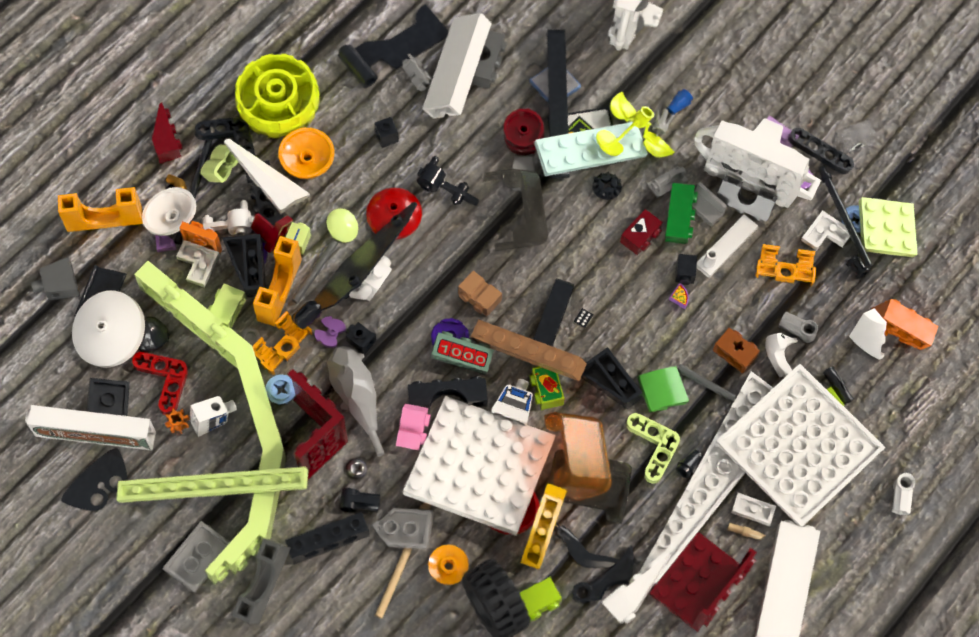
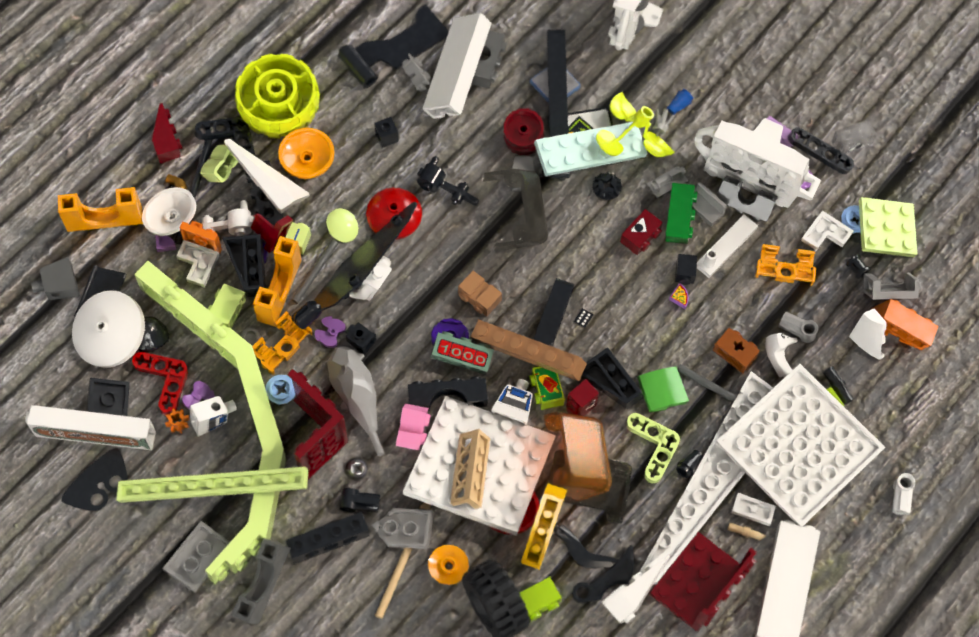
(200, 390): none -> medium lavender piece
(475, 467): none -> tan fence
(582, 399): none -> dark red brick
(827, 179): black bar -> none
(875, 290): none -> light grey panel

